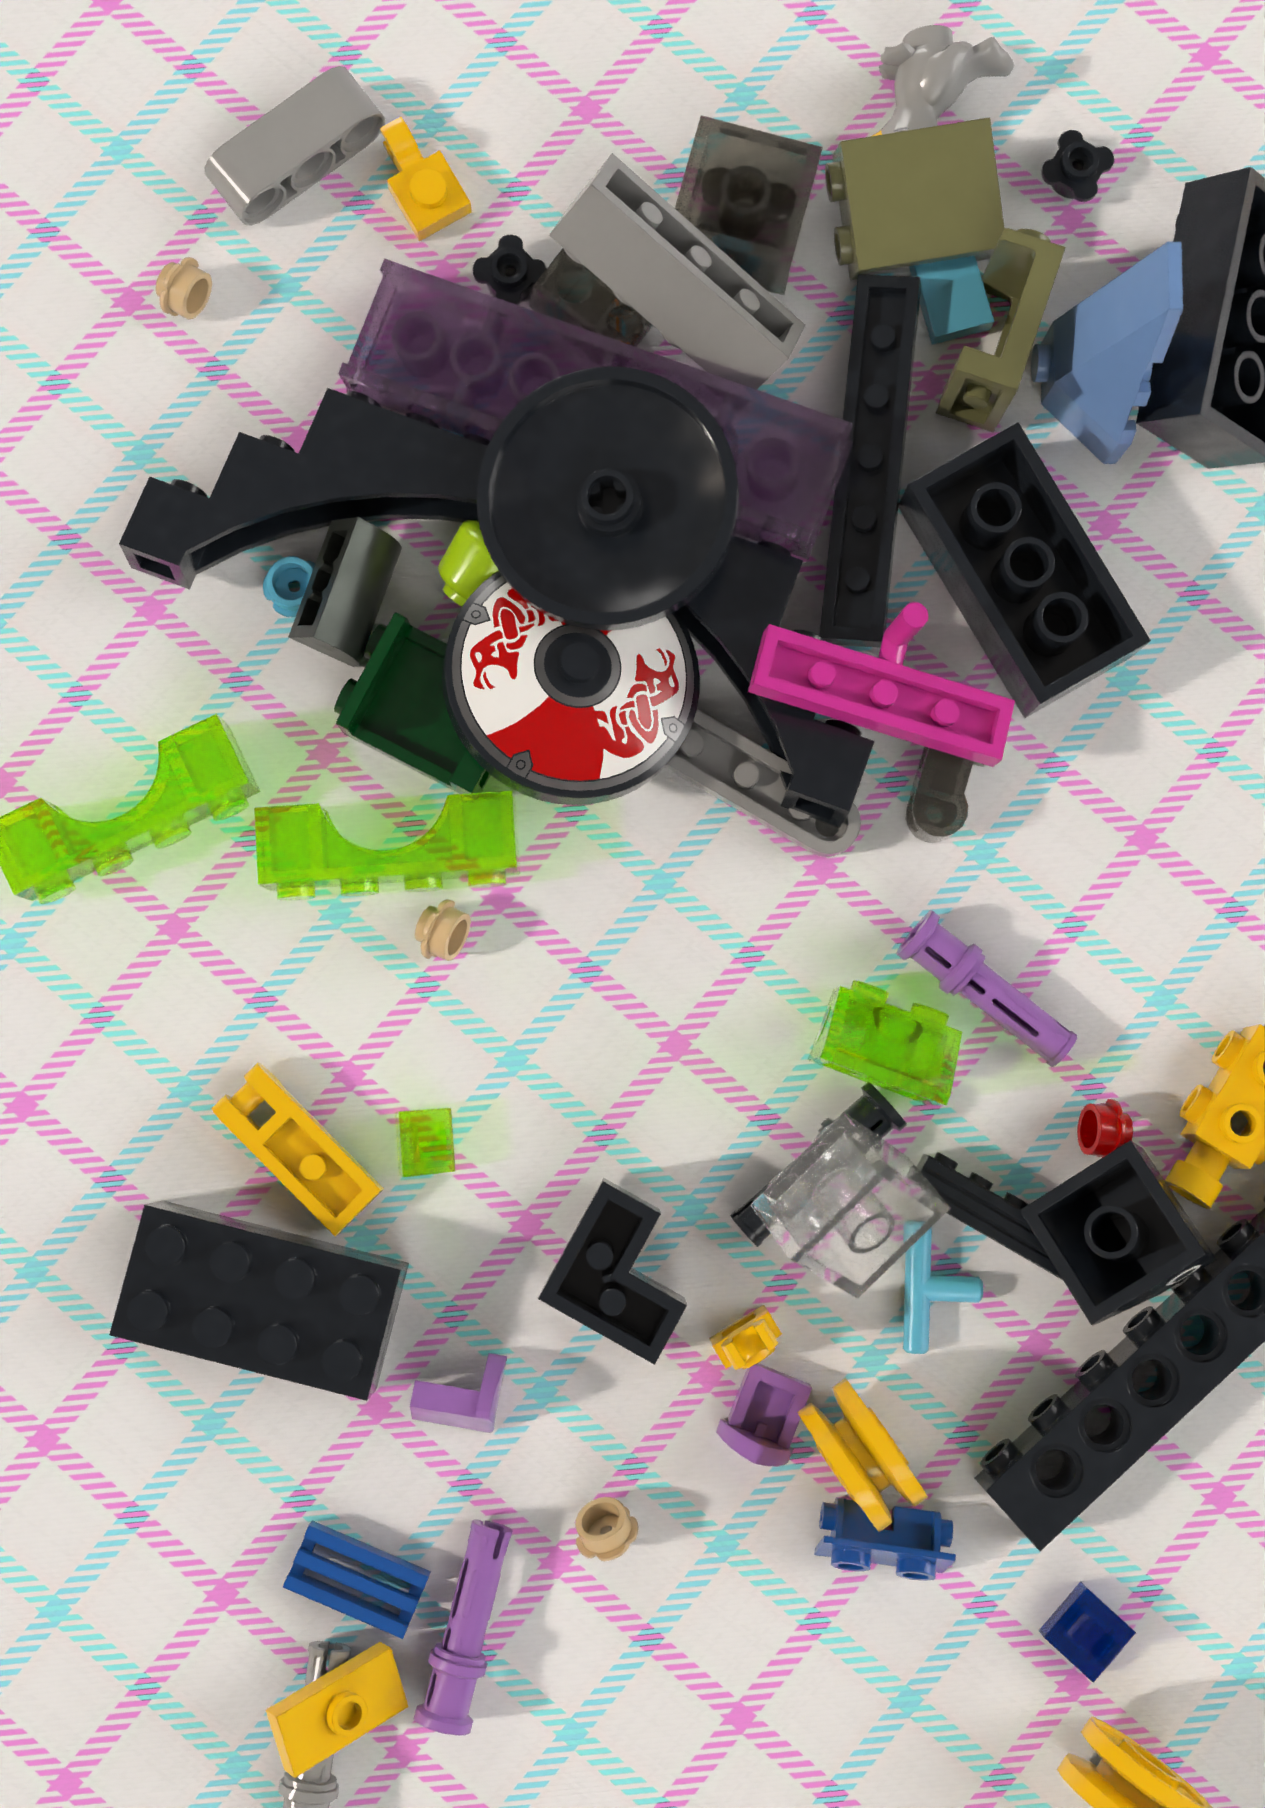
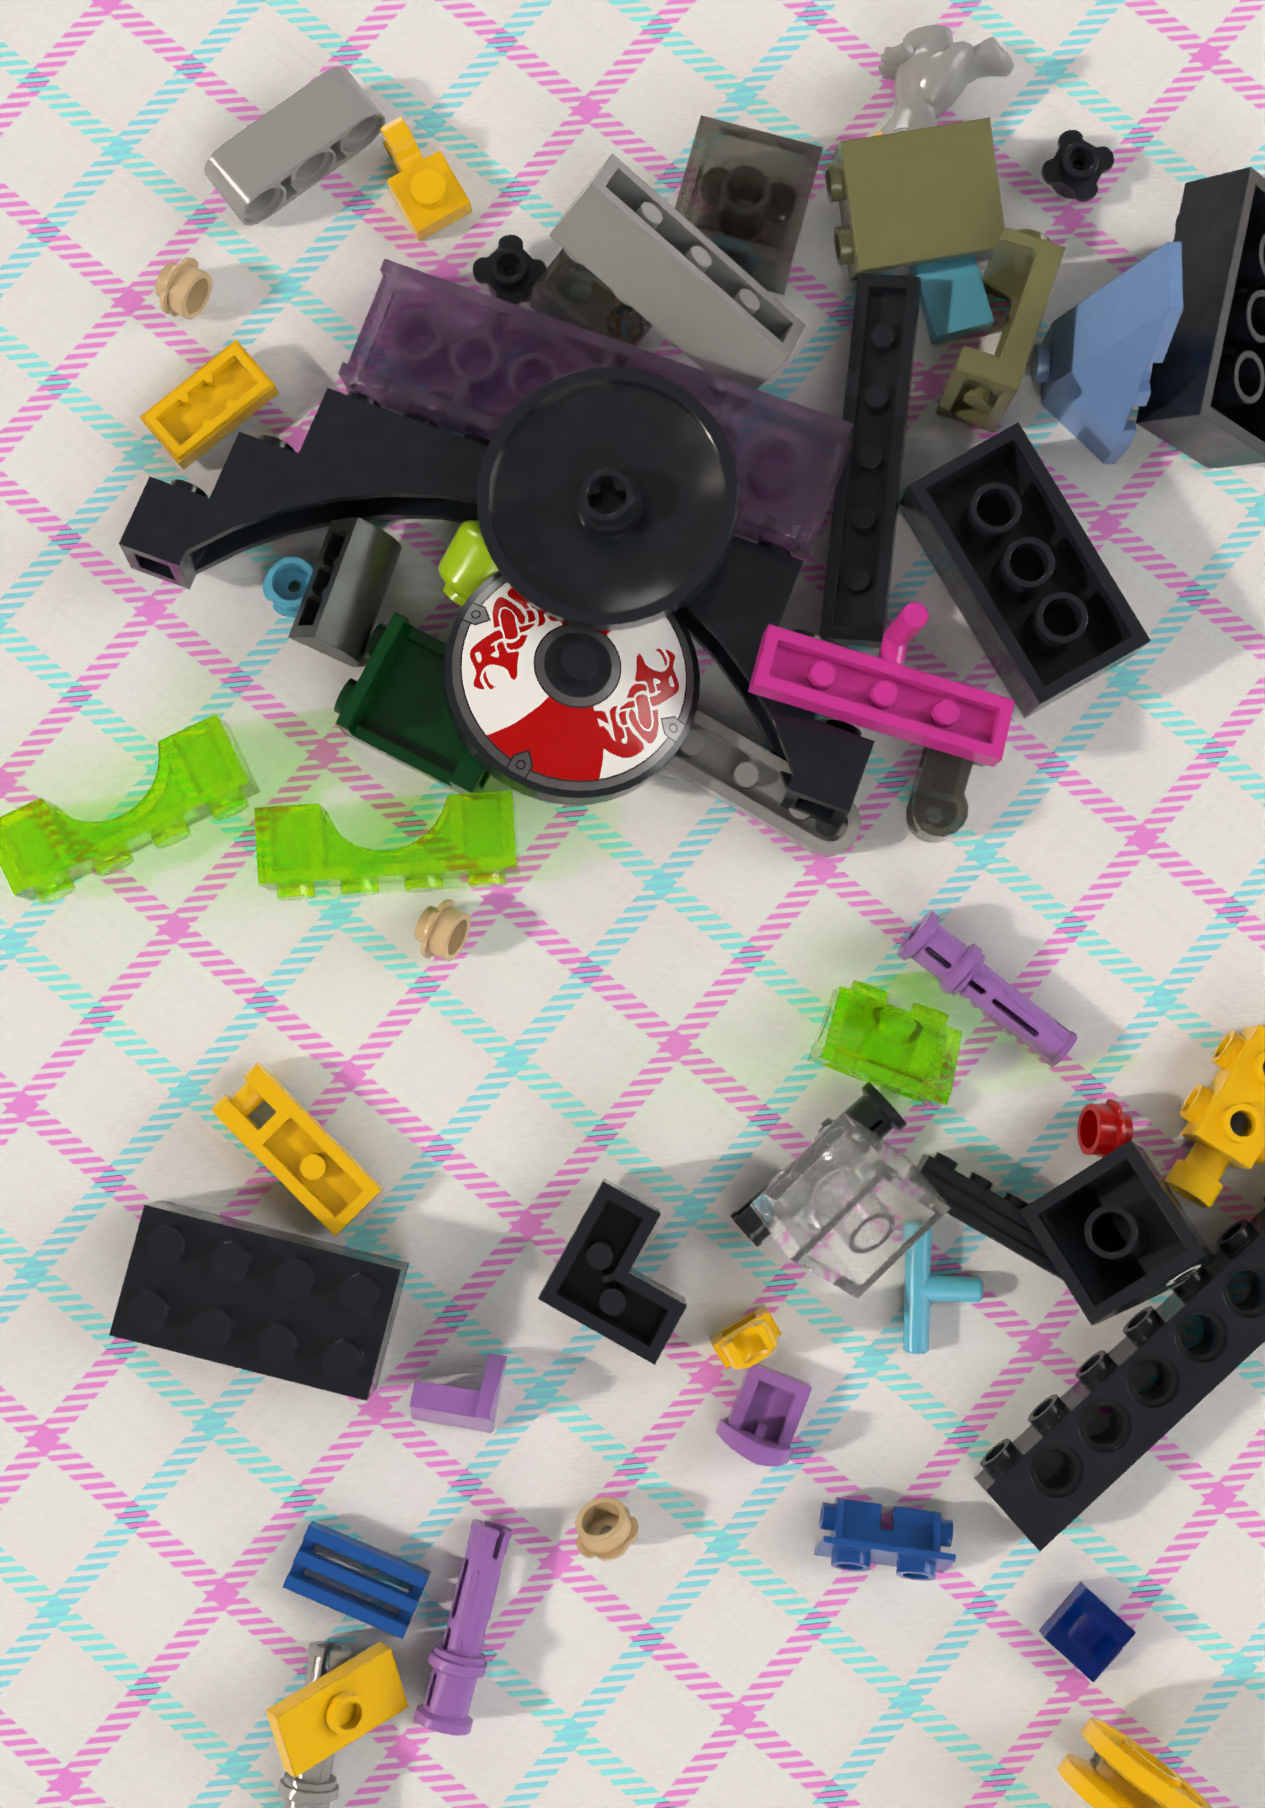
(209, 404): none -> yellow plate
(424, 1142): clear neon green slope -> none
(862, 1454): yellow wheel -> none

